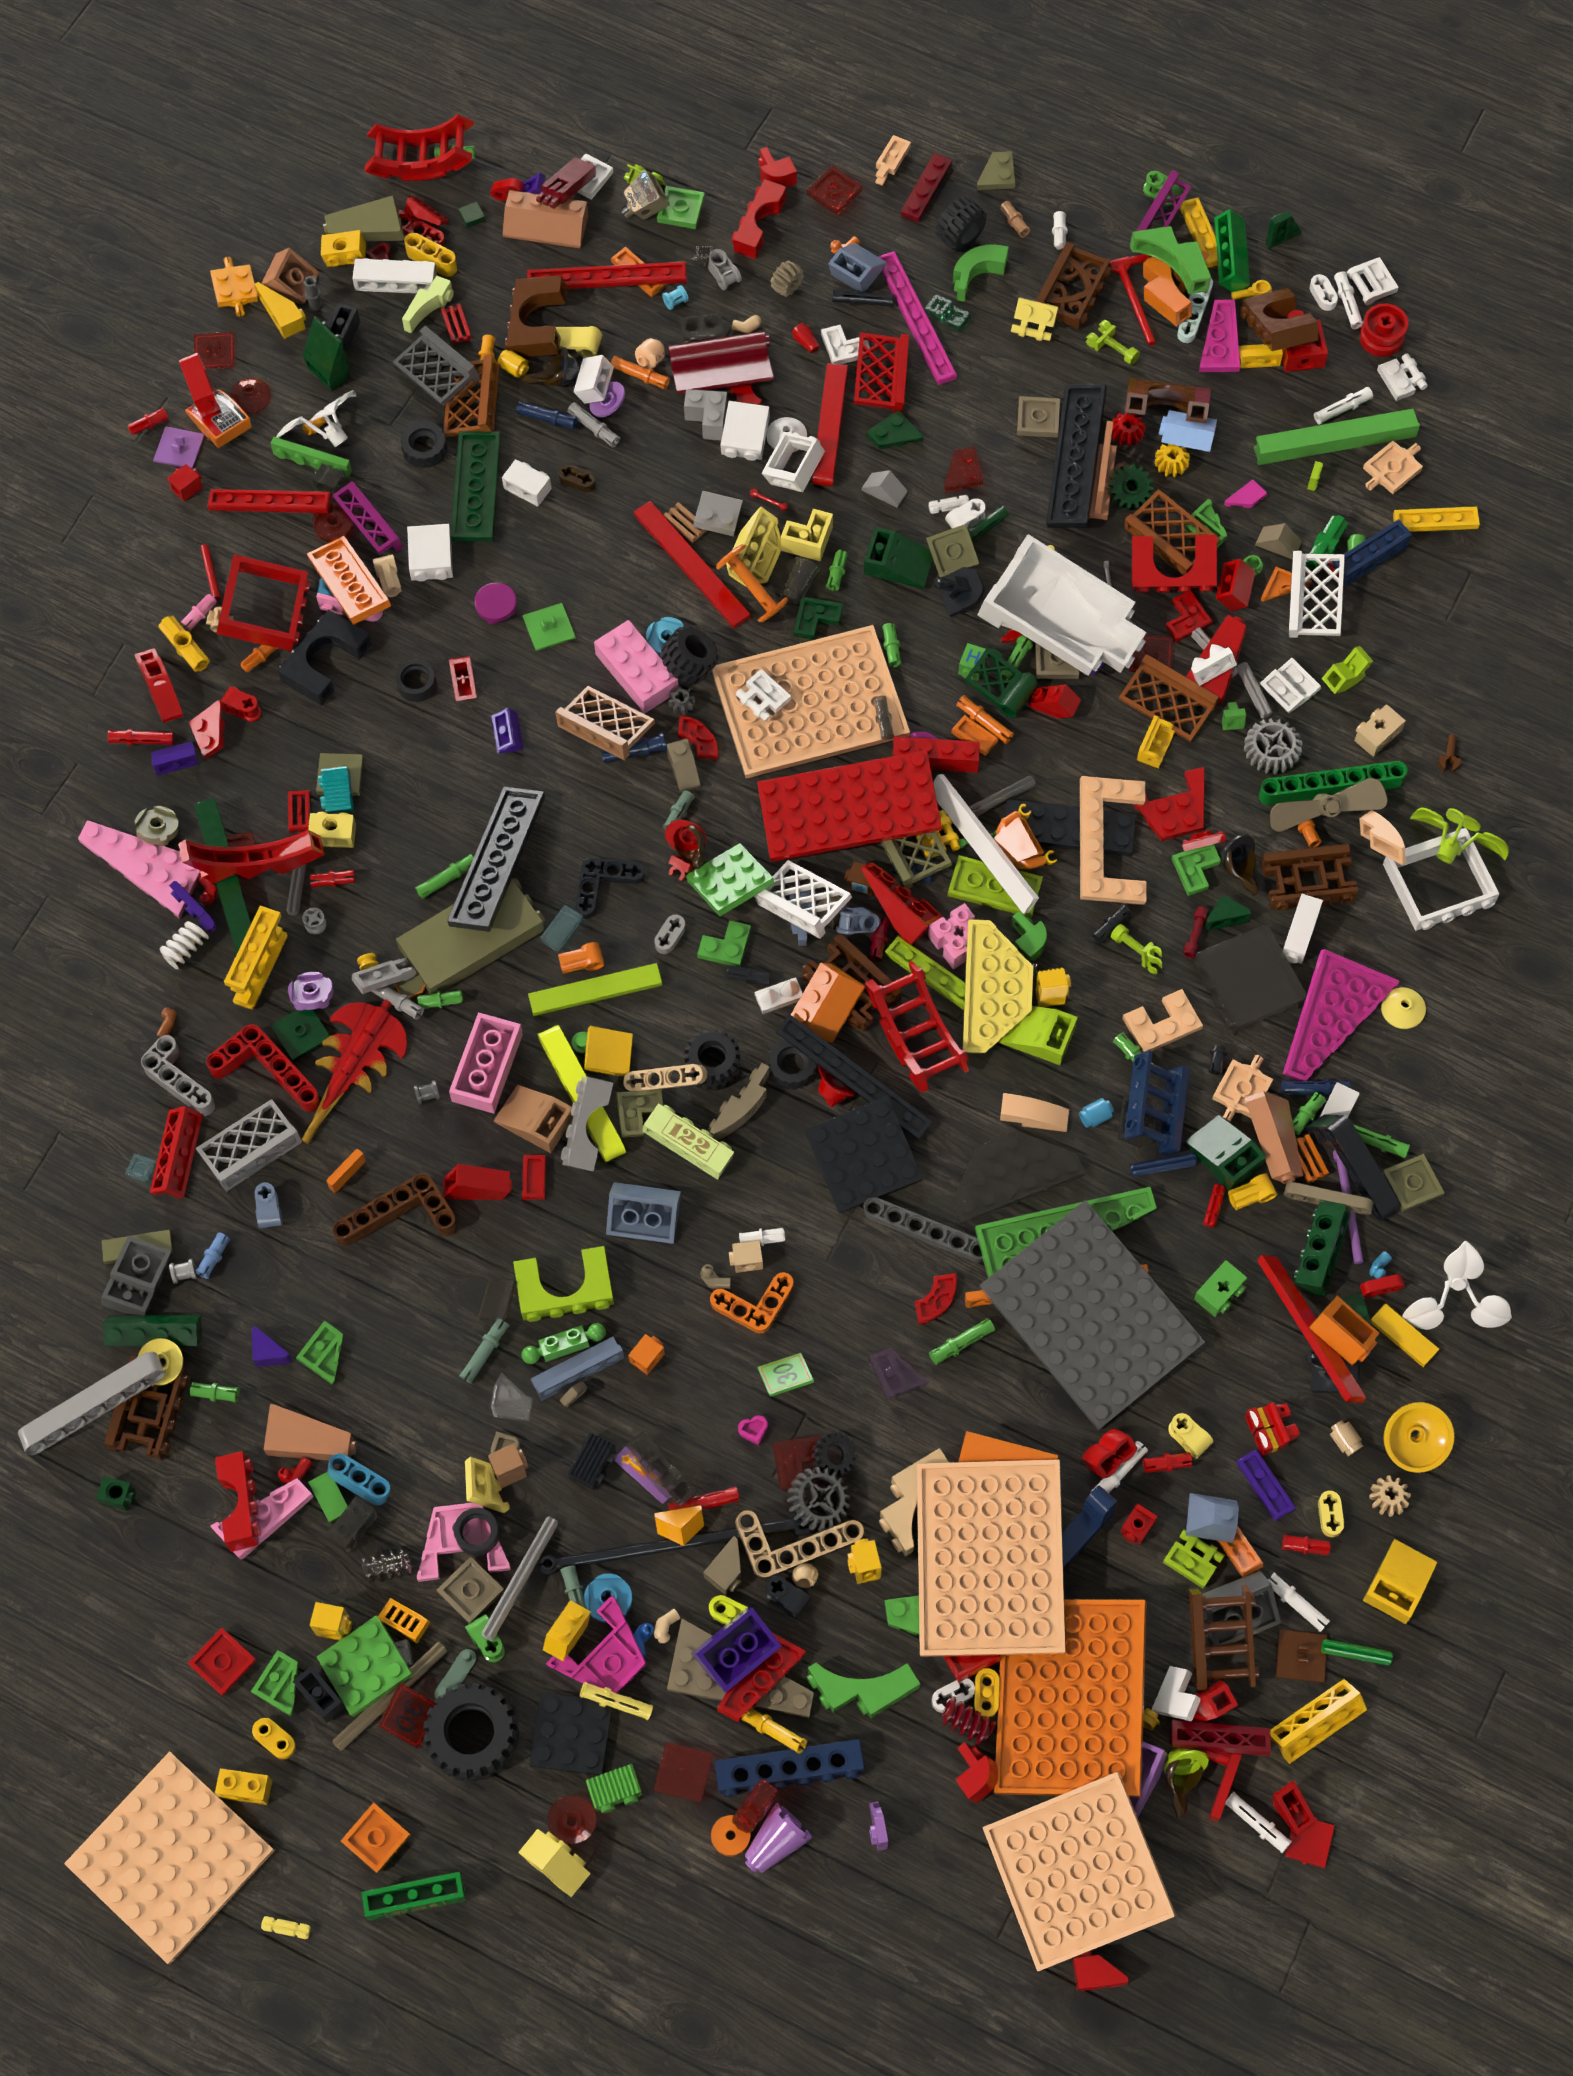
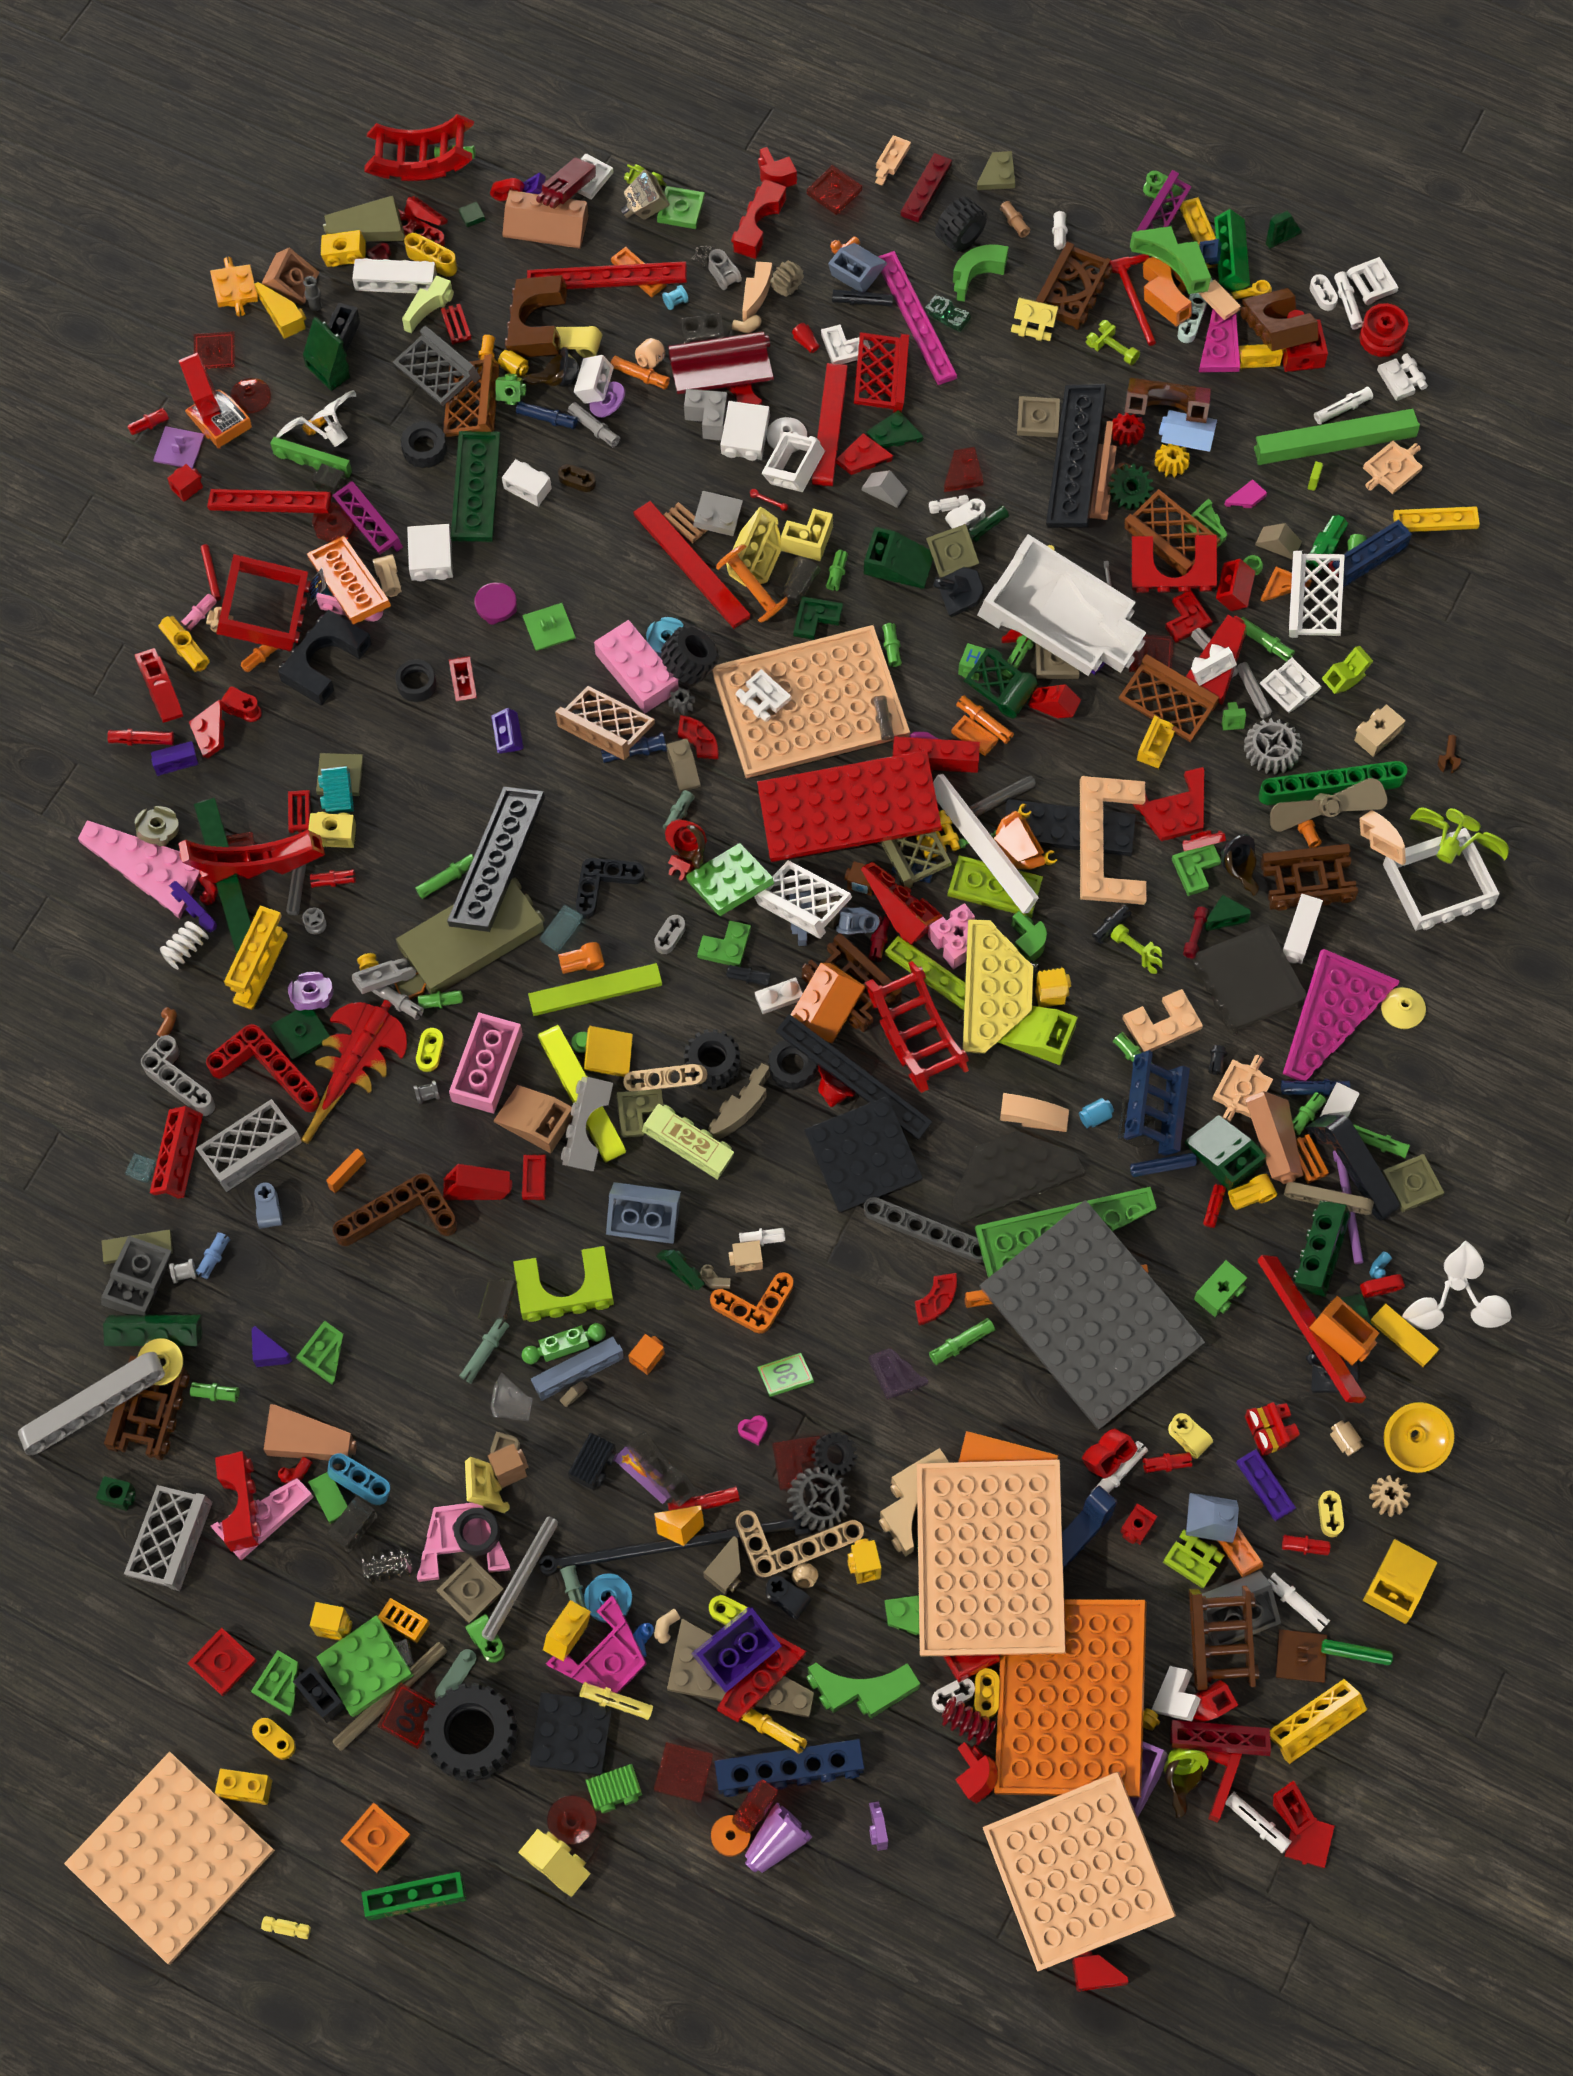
(184, 1547): none -> light grey fence
(316, 586): none -> sticker
(429, 1051): none -> neon yellow plate
(503, 392): none -> bright green brick
(677, 1261): none -> dark green wing
(756, 289): none -> light nougat slope
(862, 455): none -> red wing
(1211, 251): none -> dark blue tile
(1220, 300): none -> light nougat tile
(1272, 644): none -> bright green pin

